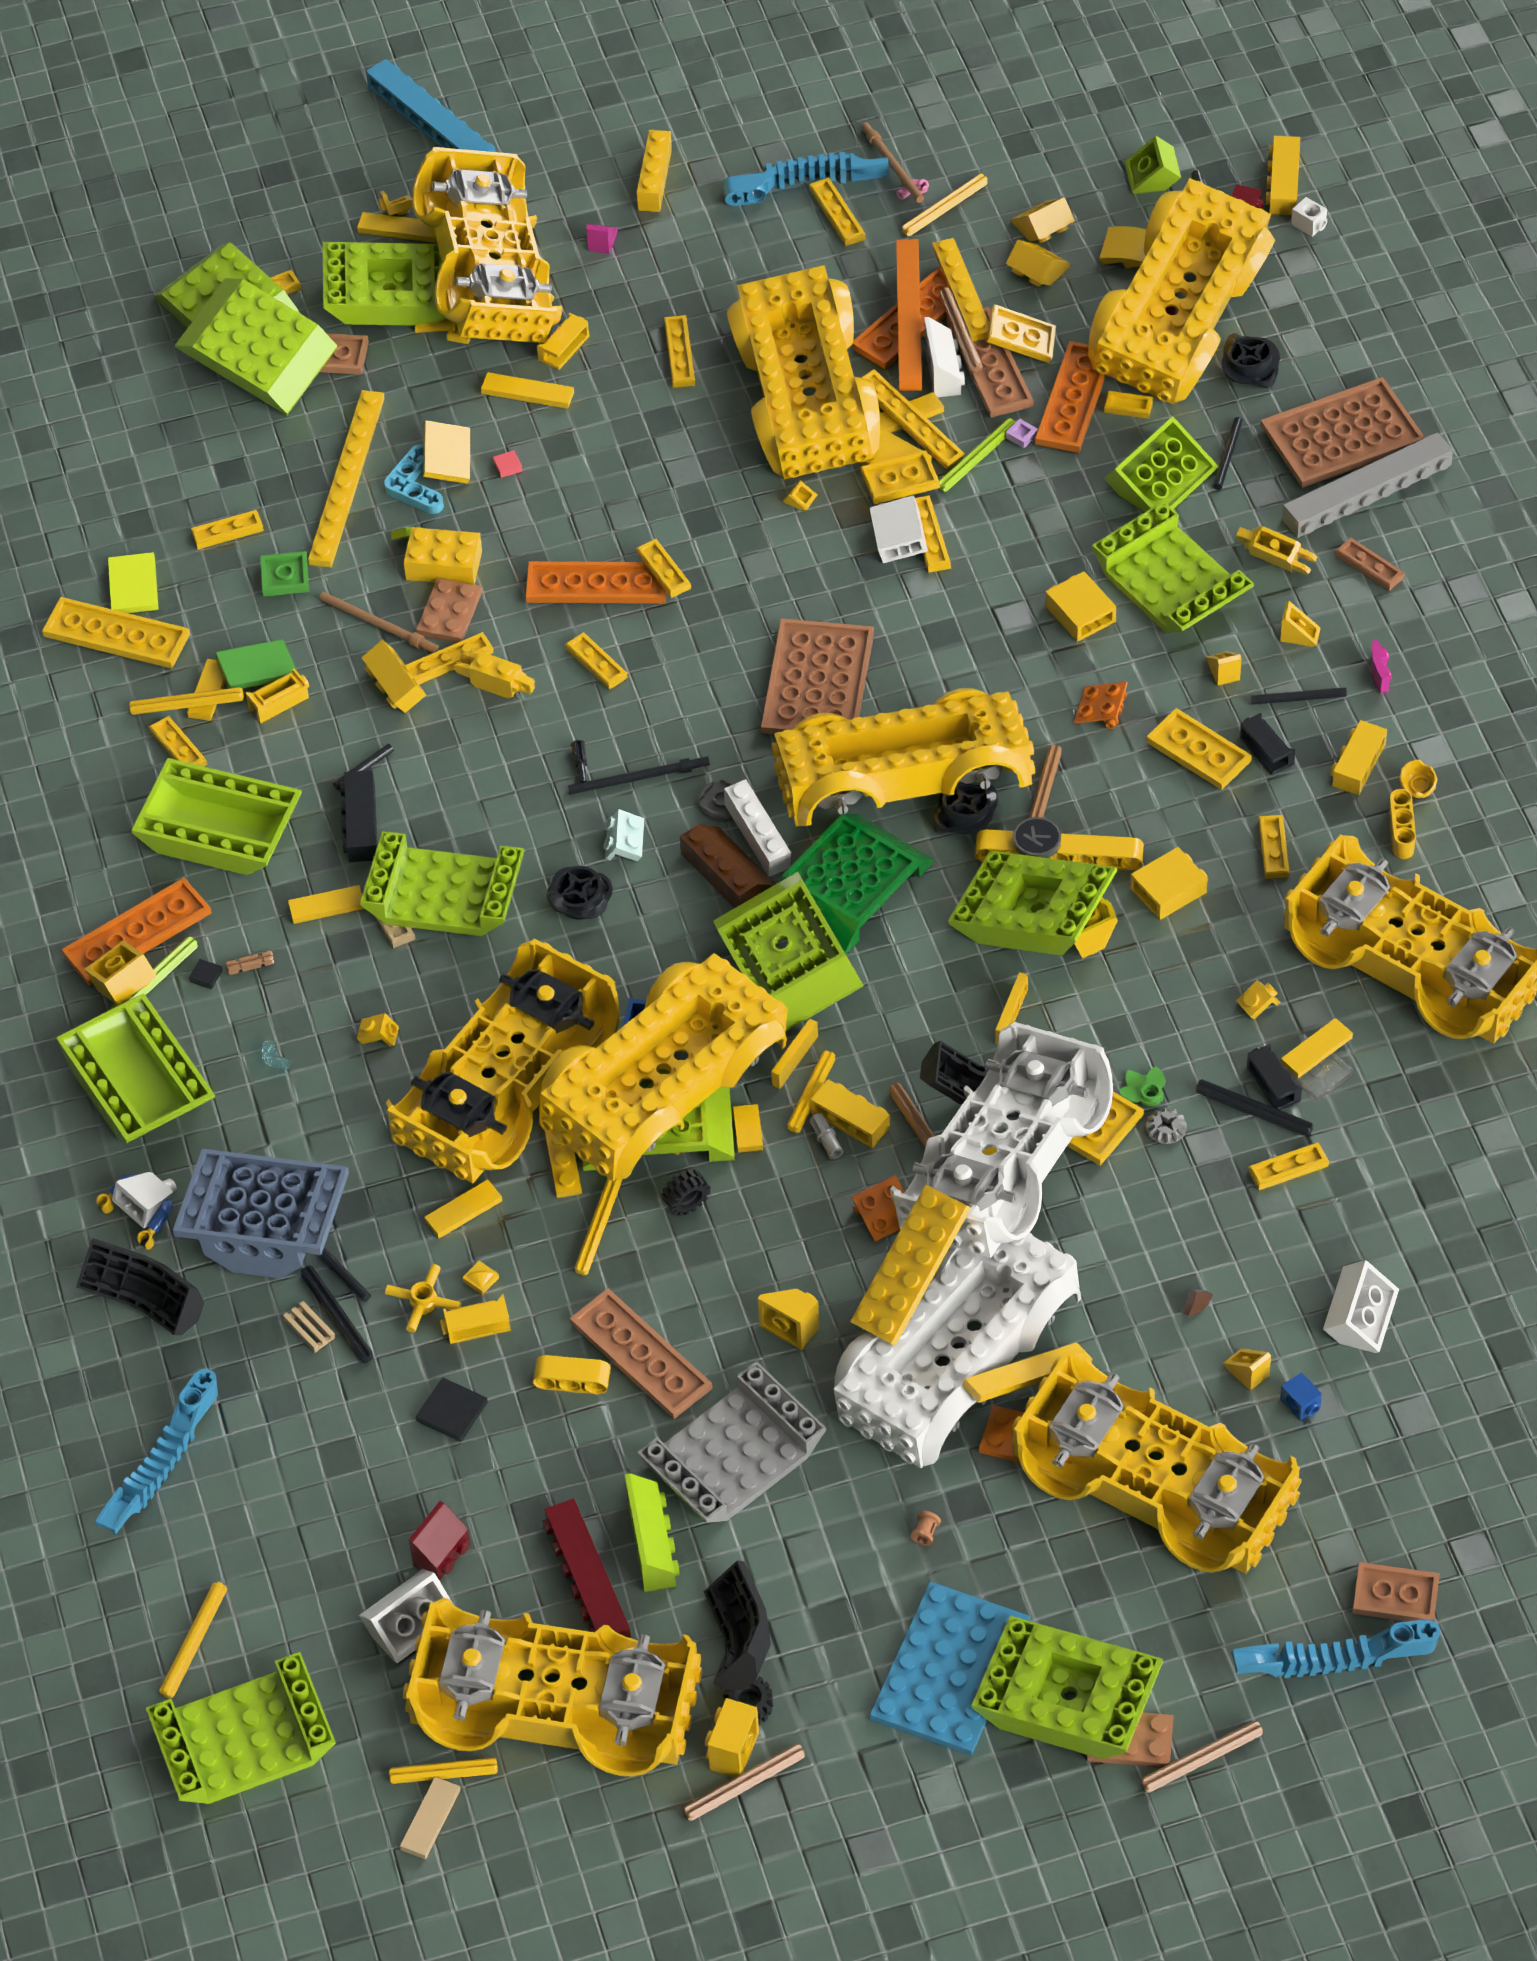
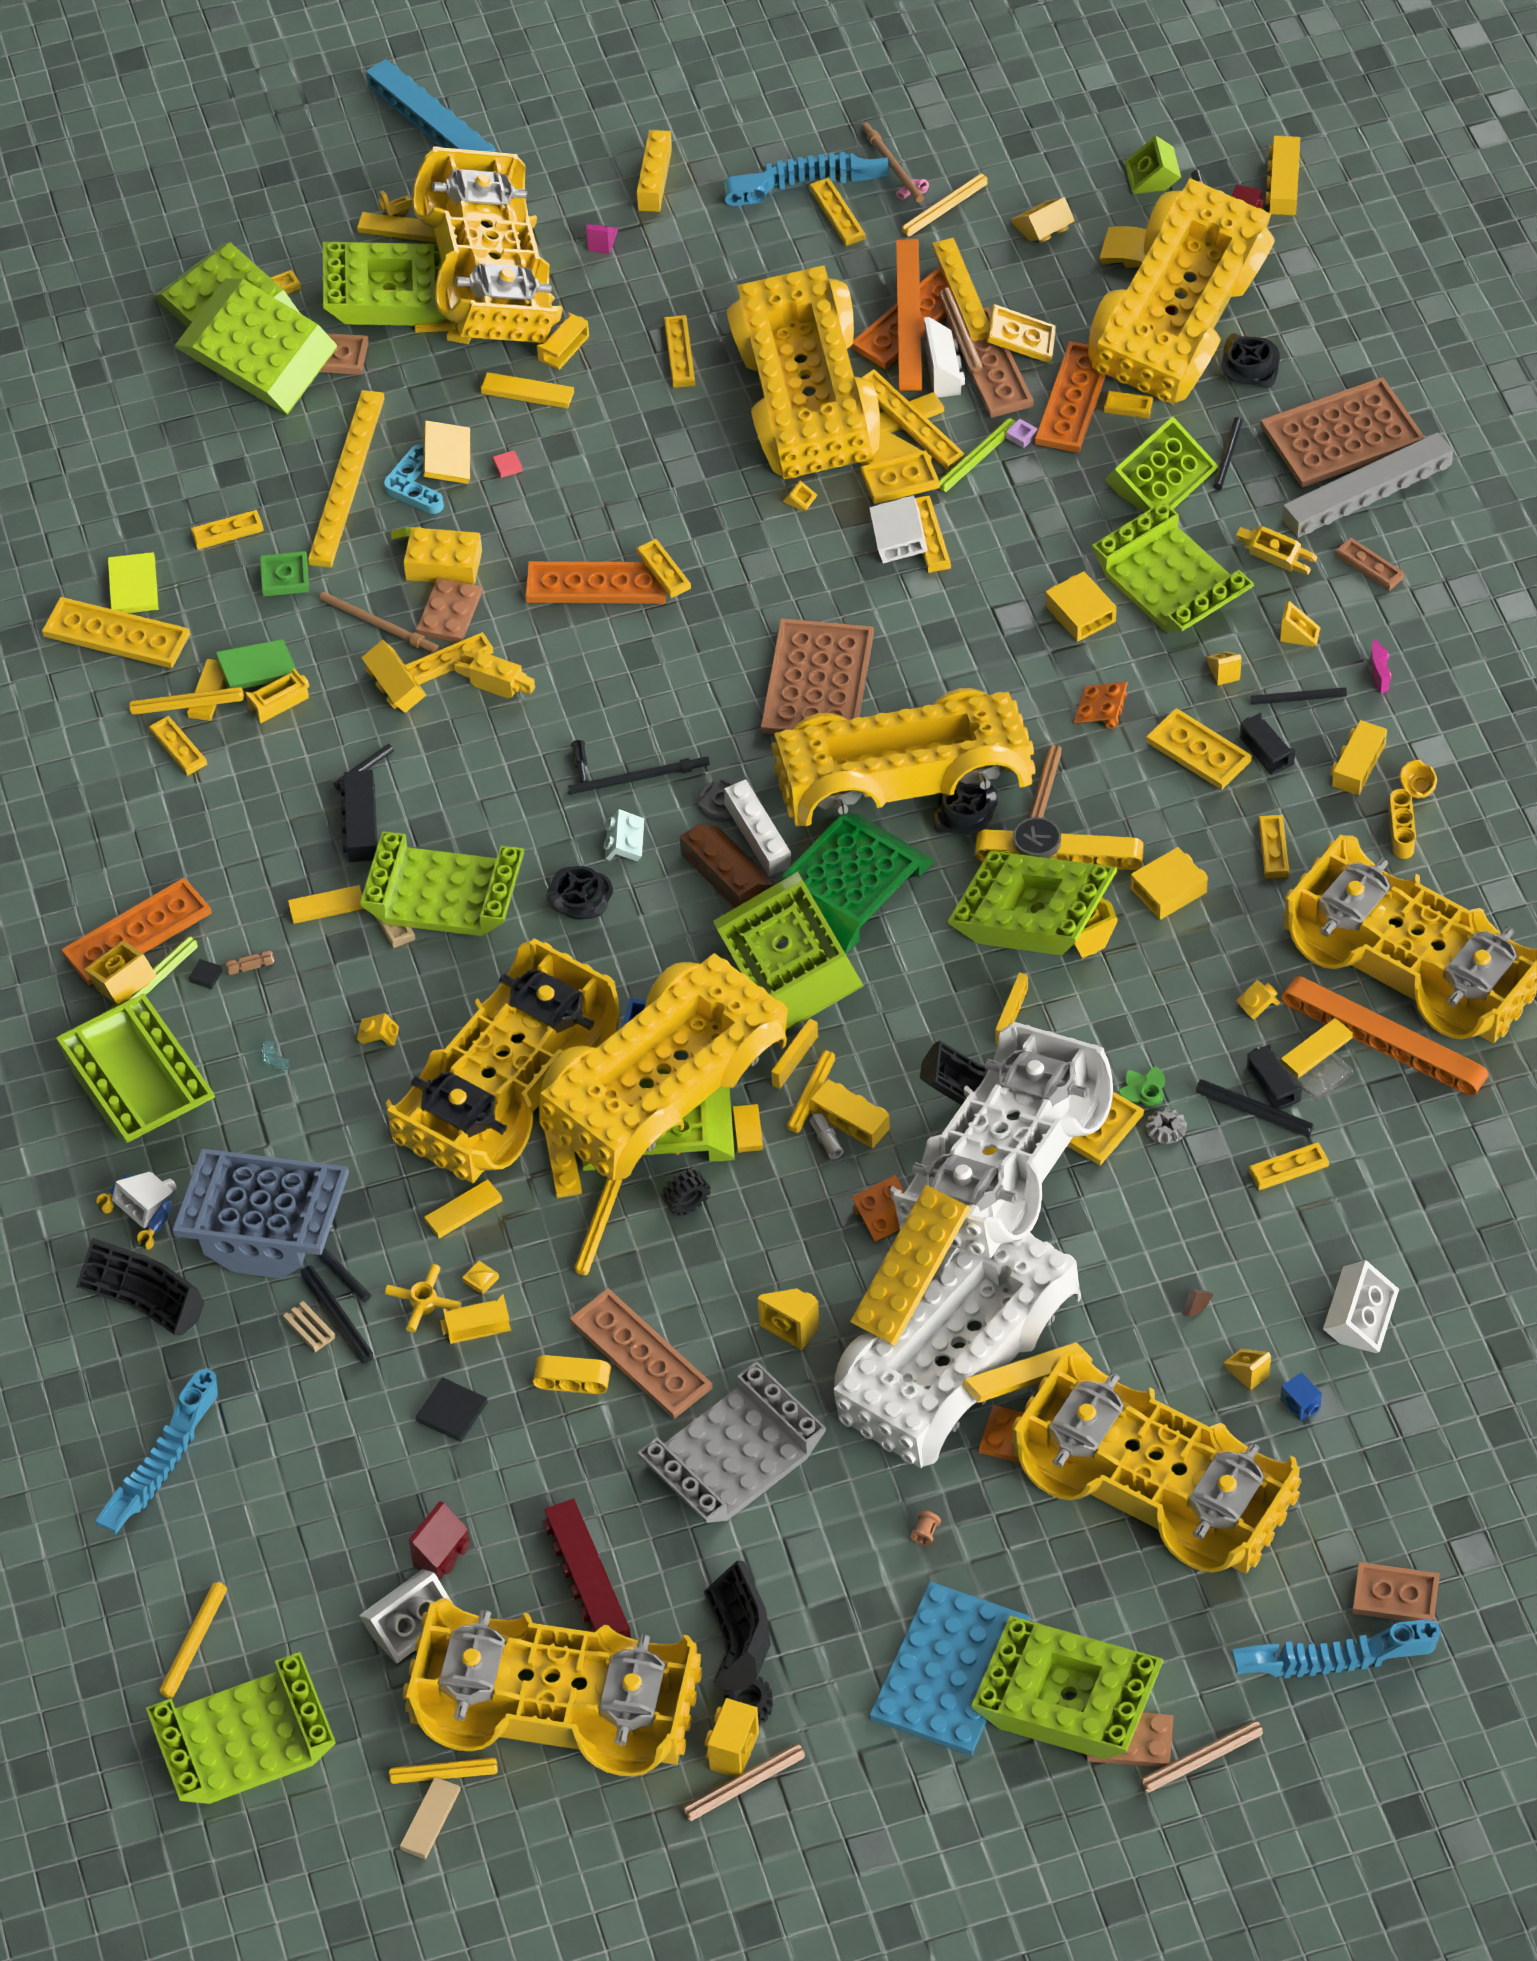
(214, 817): lime slope -> none
(596, 661): yellow tile -> none
(650, 1533): lime slope -> none
(910, 1113): medium nougat axle -> none
(1036, 263): yellow slope -> none
(1309, 217): white brick -> none
(1386, 1036): none -> orange beam

